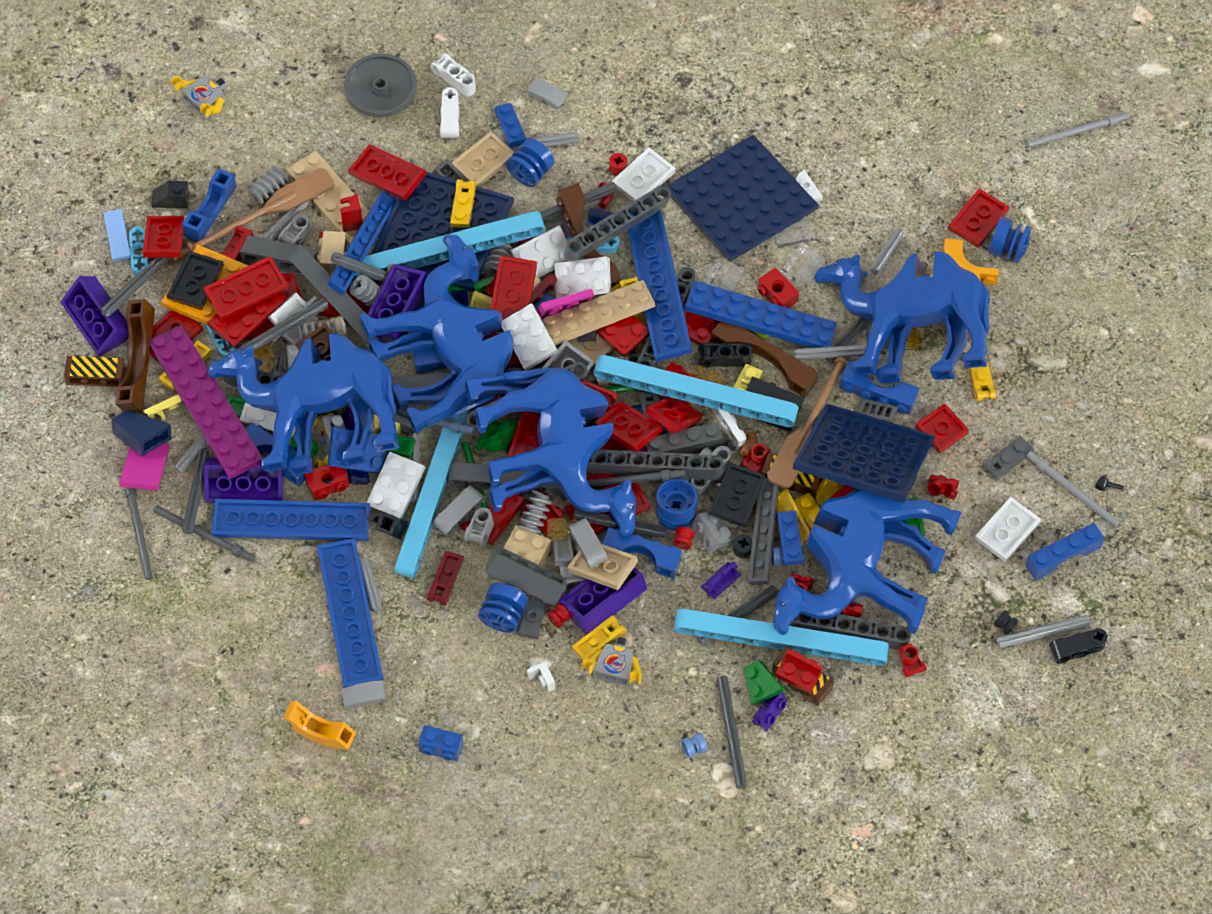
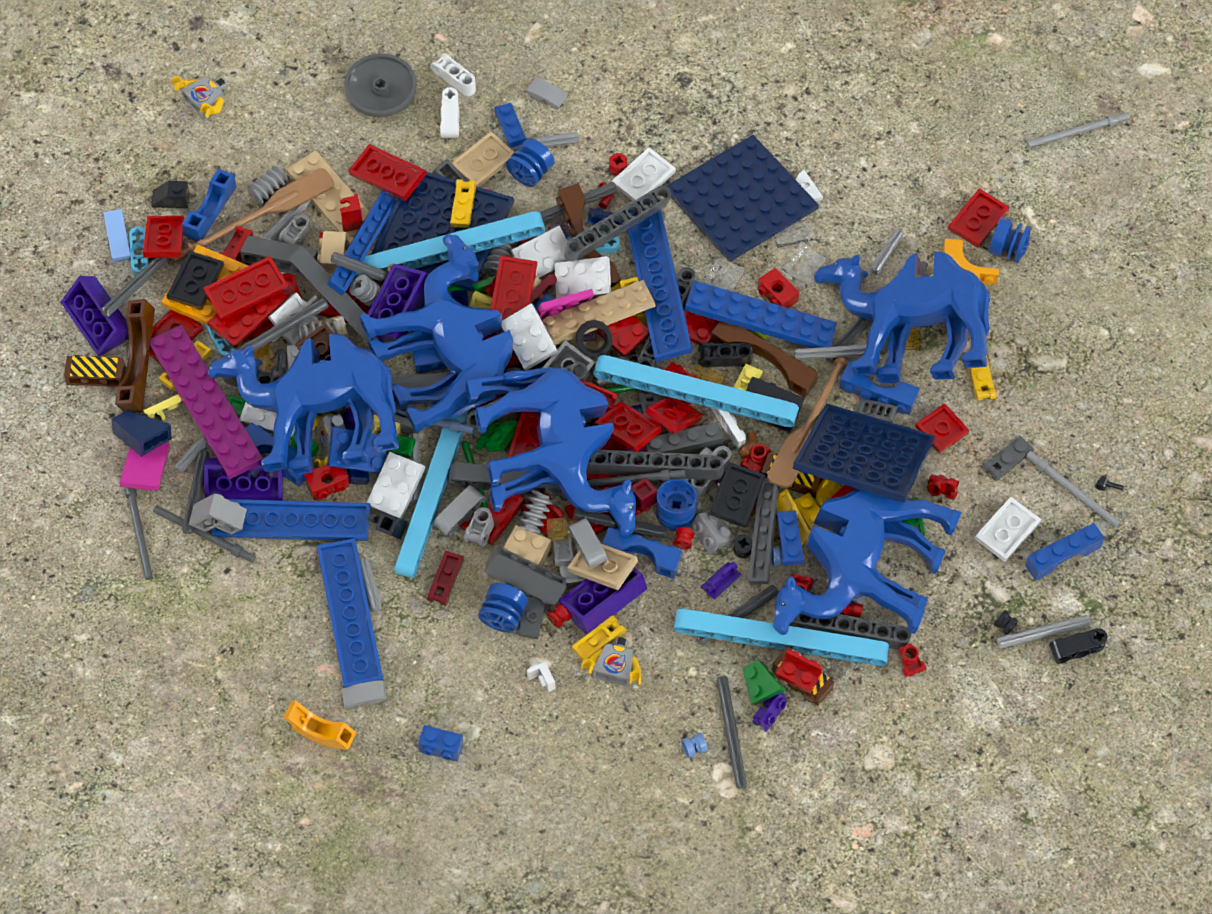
(218, 513): none -> light grey brick
(596, 352): none -> black tyre
(644, 494): none -> dark red brick

